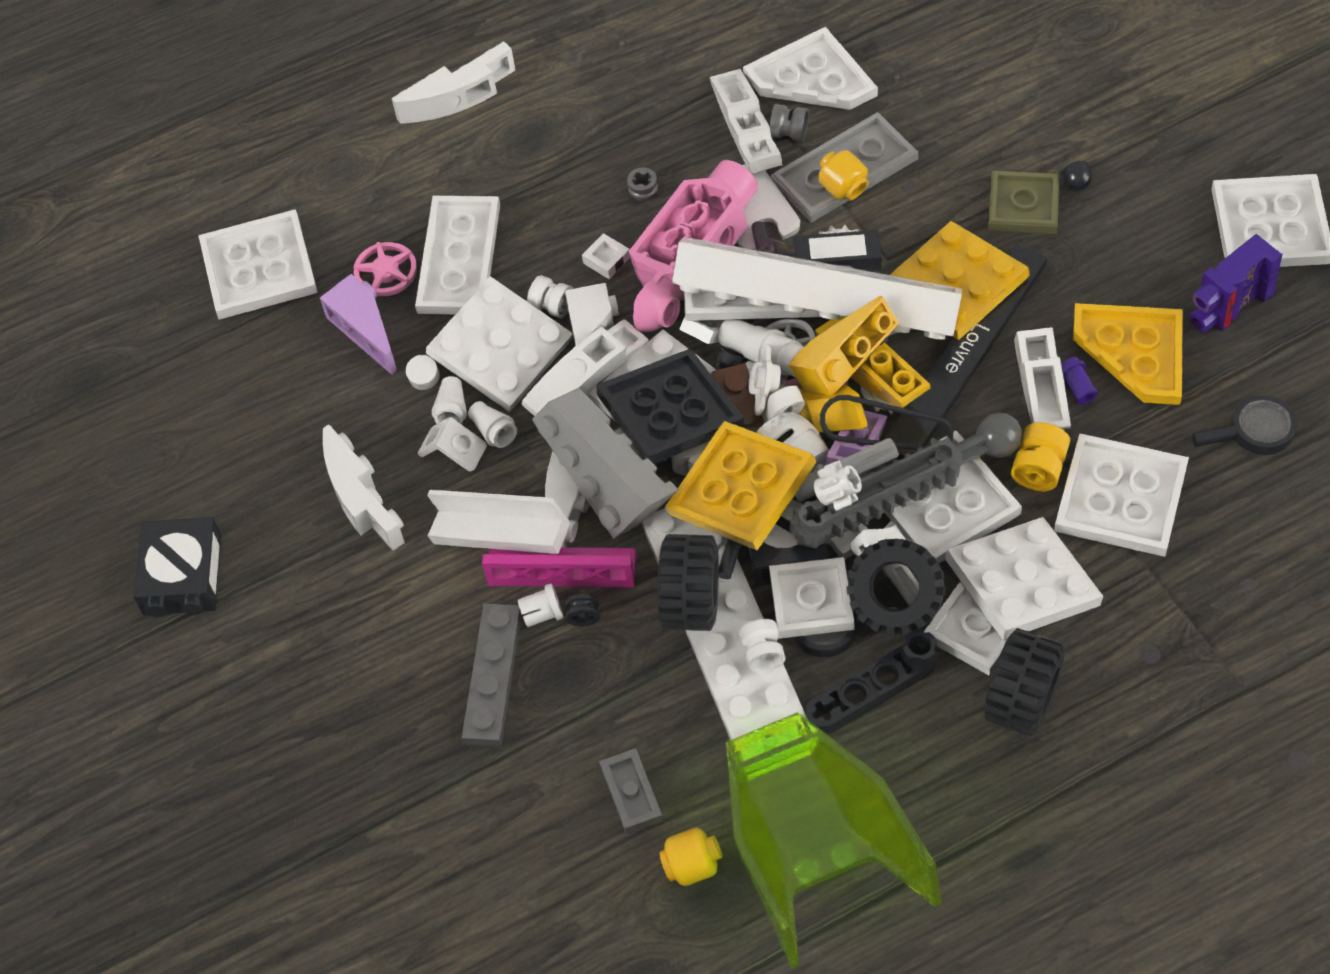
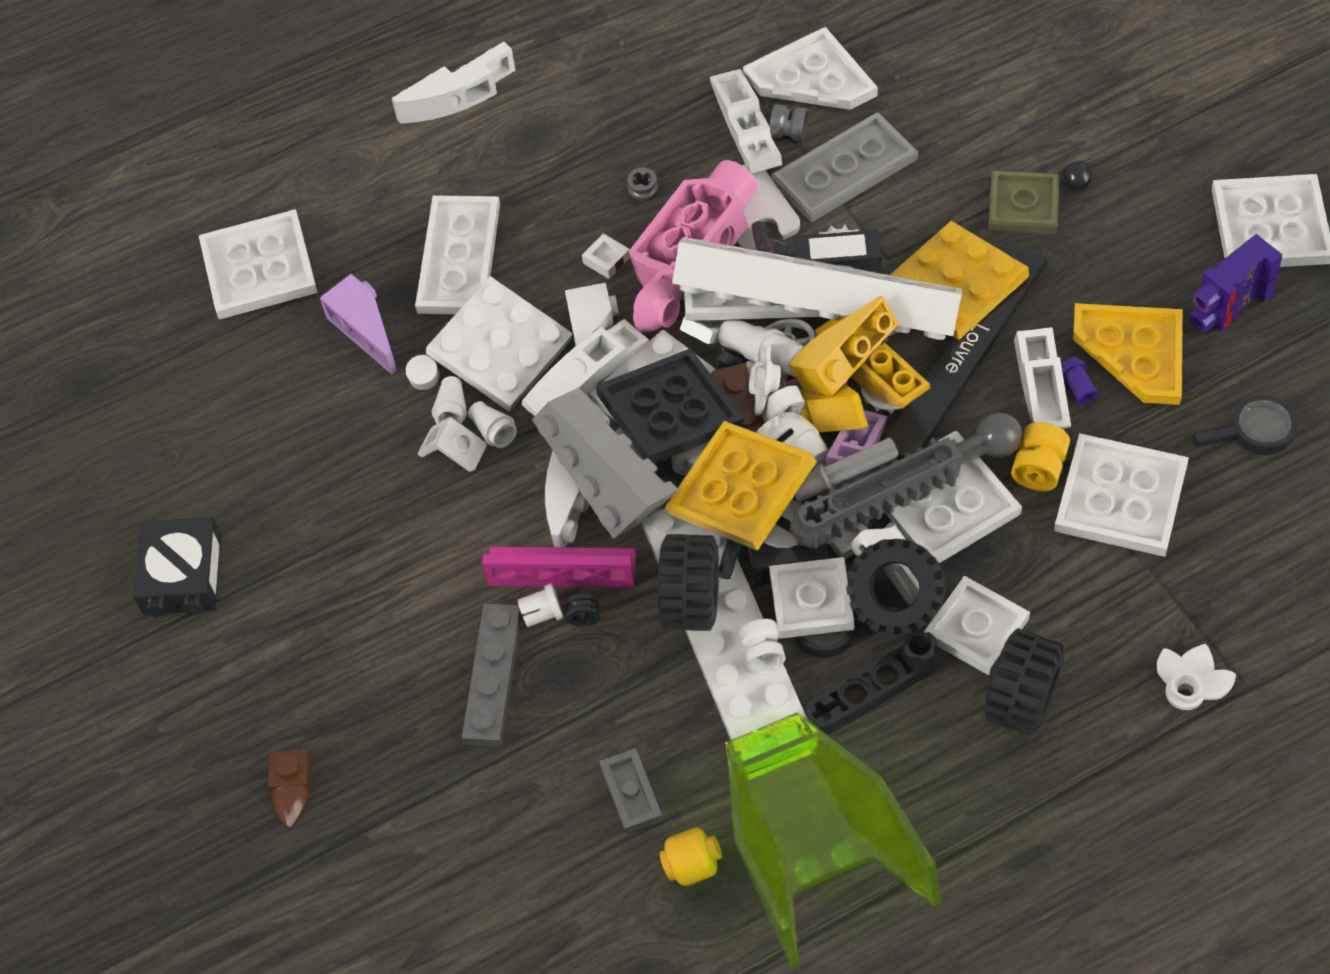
(289, 783): none -> reddish brown plate
(357, 491): white slope -> none
(386, 268): bright pink wheel -> none
(498, 521): white panel -> none
(549, 296): white wheel -> none
(837, 485): white gear -> none
(843, 175): yellow head -> none
(880, 405): black piece -> none
(1023, 577): white plate -> none
(1193, 673): none -> white plate

